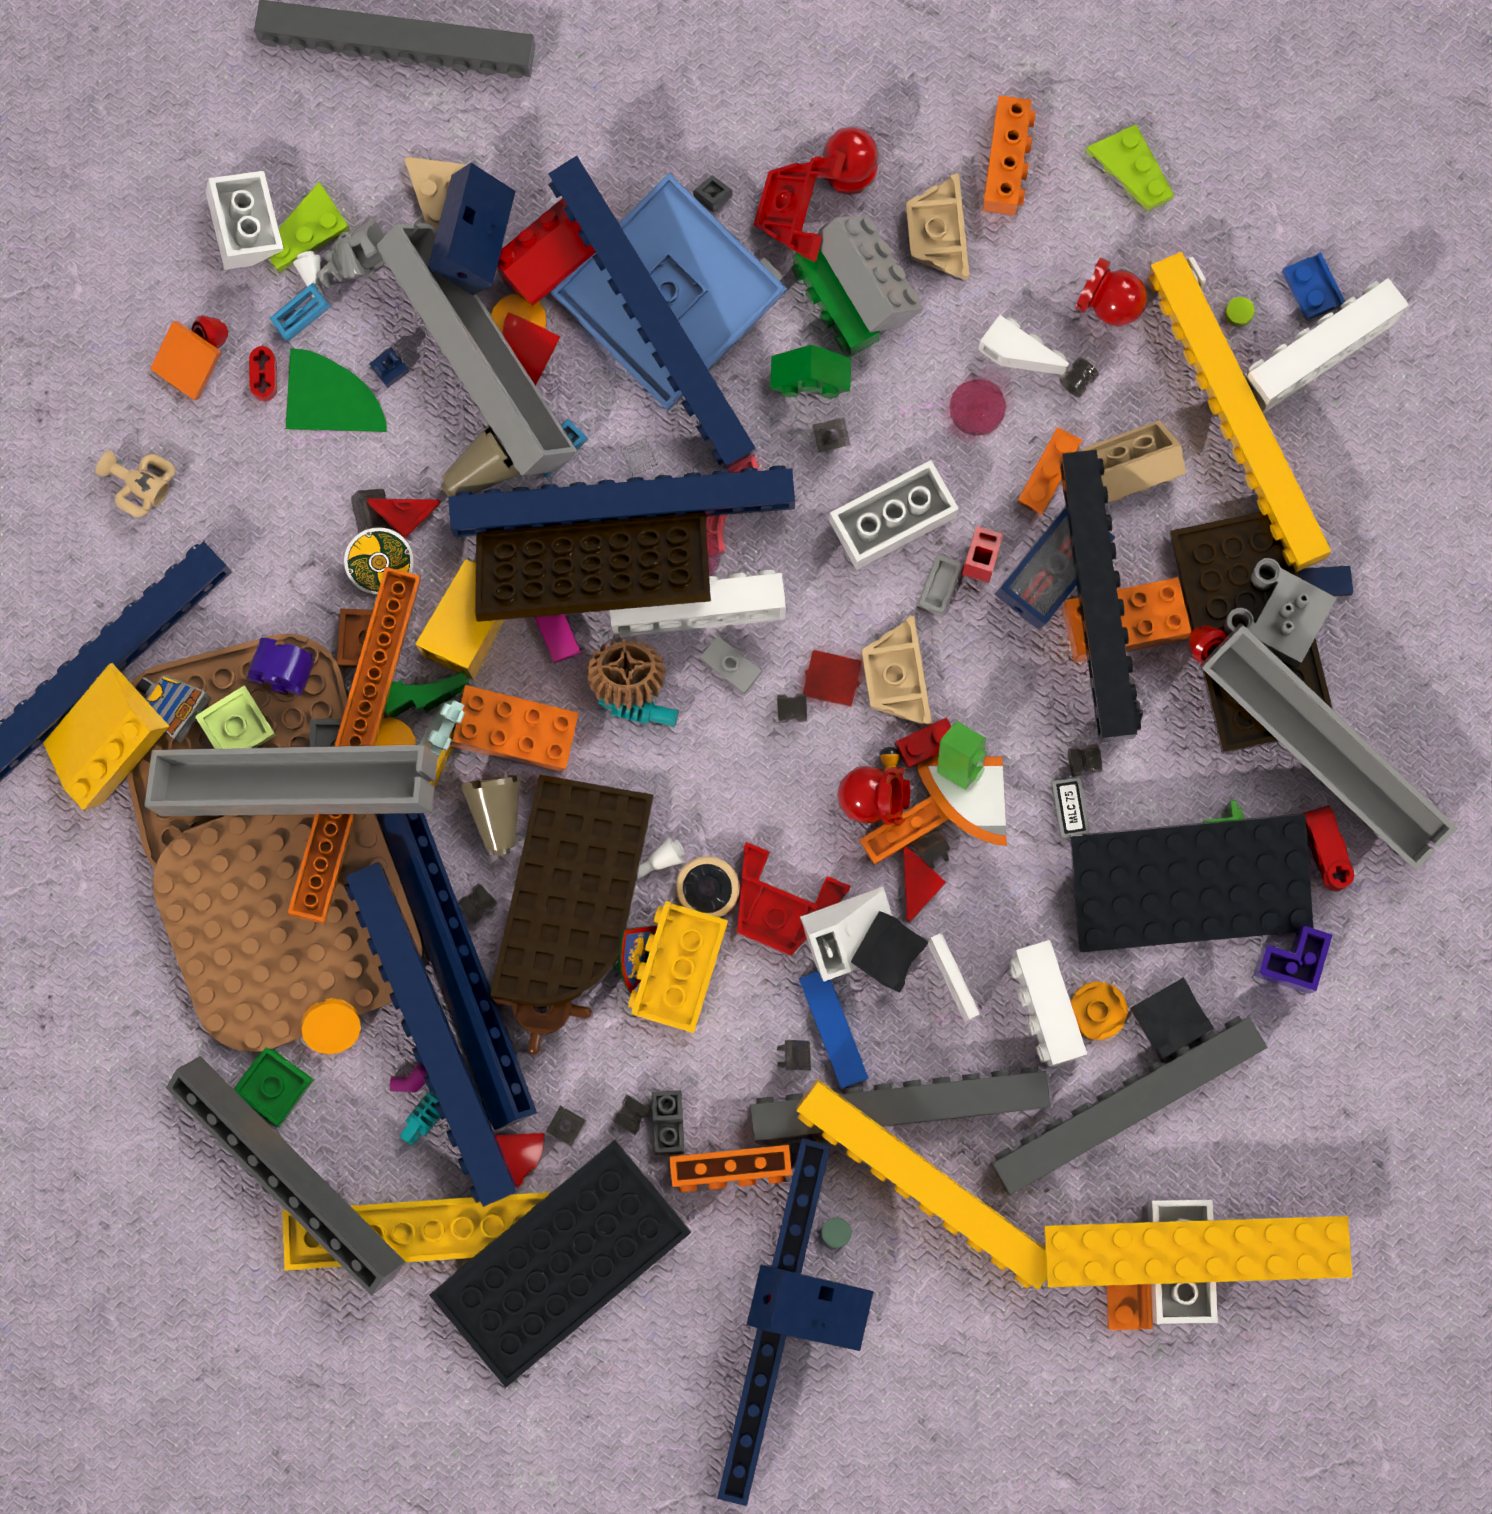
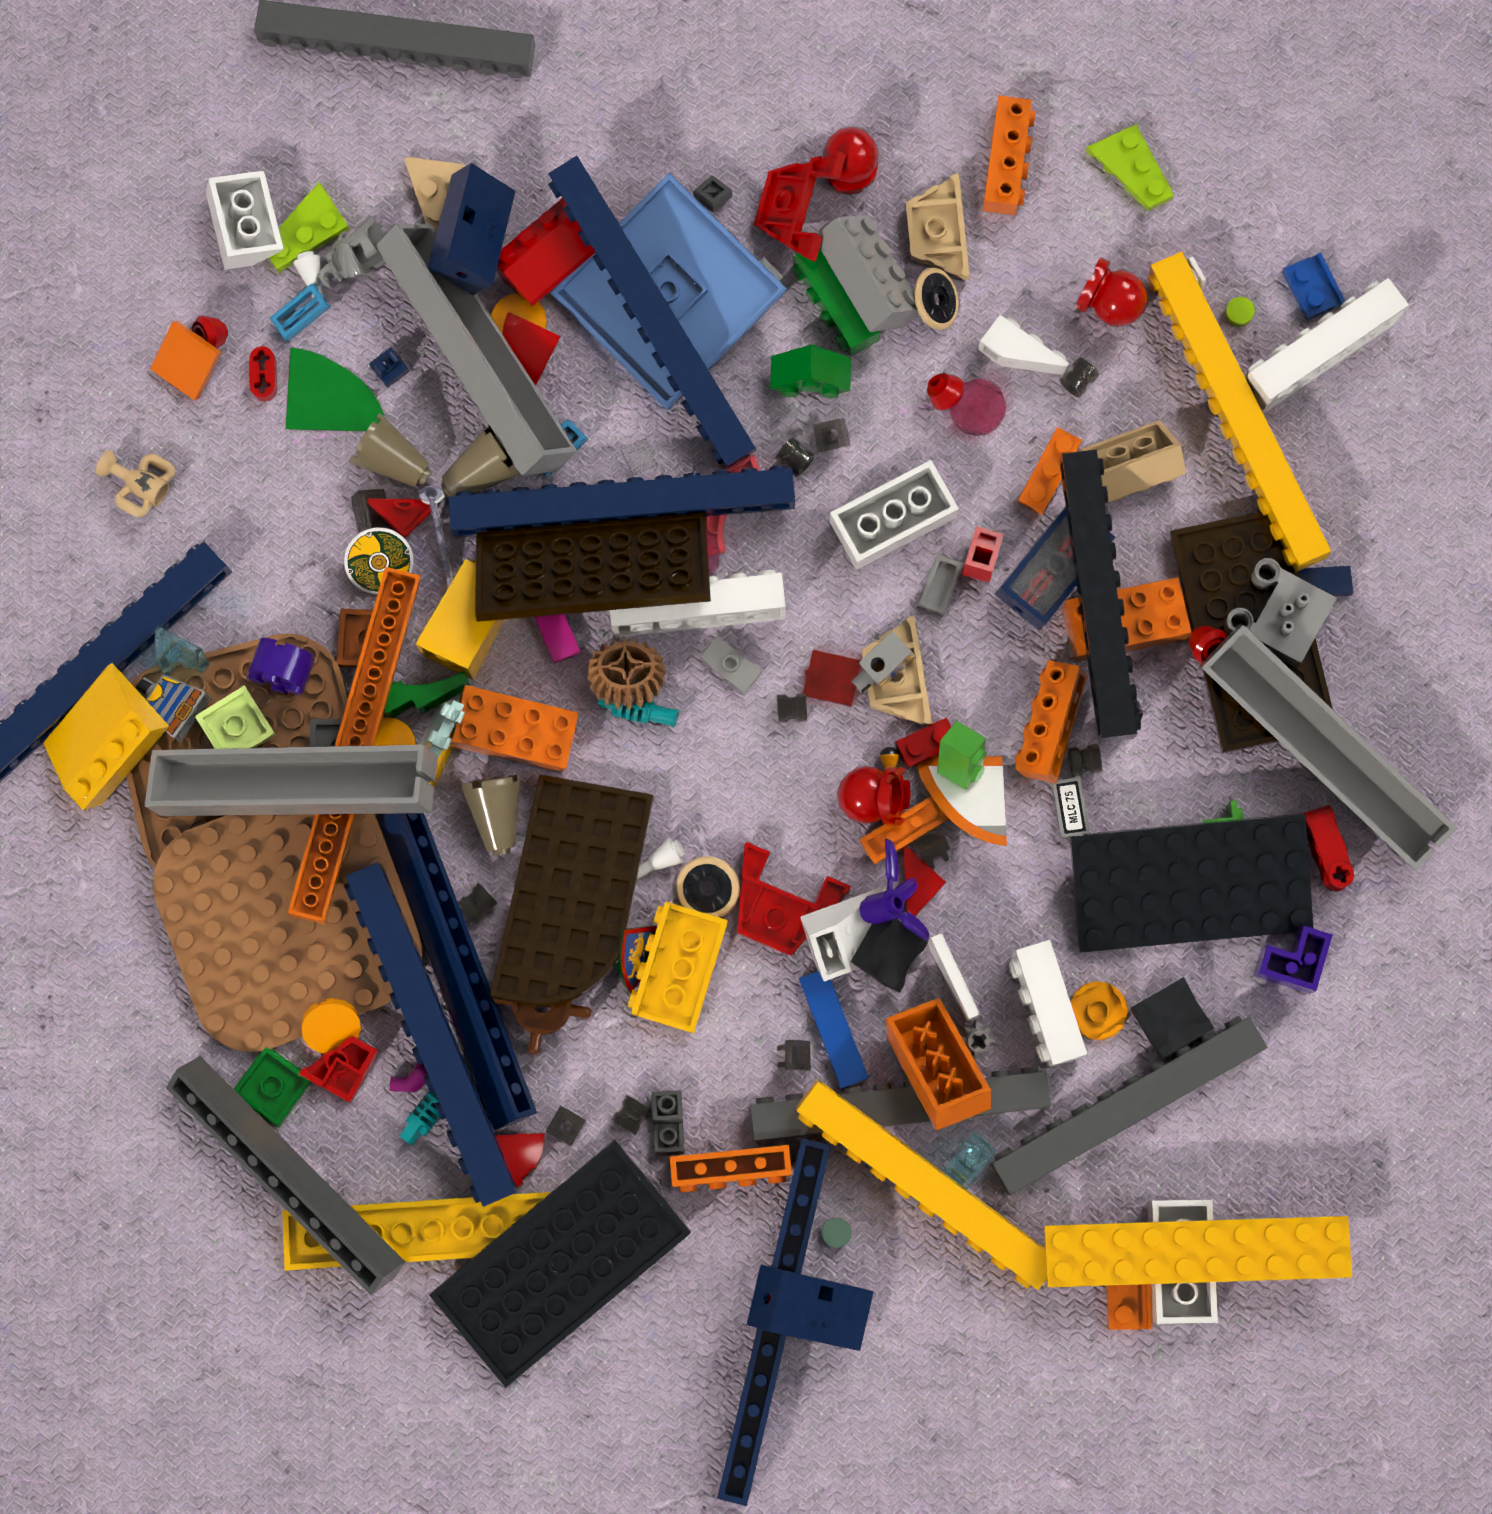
(175, 650): none -> clear light blue slope
(343, 1068): none -> red slope
(390, 454): none -> dark tan cone
(433, 495): none -> clear purple piece
(795, 456): none -> clear smoke wheel
(890, 903): none -> dark purple plant
(891, 652): none -> light grey torso
(935, 315): none -> black wheel
(938, 1064): none -> orange brick
(945, 391): none -> red cone
(970, 1160): none -> clear light blue slope
(982, 1034): none -> light grey gear
(1051, 721): none -> orange brick

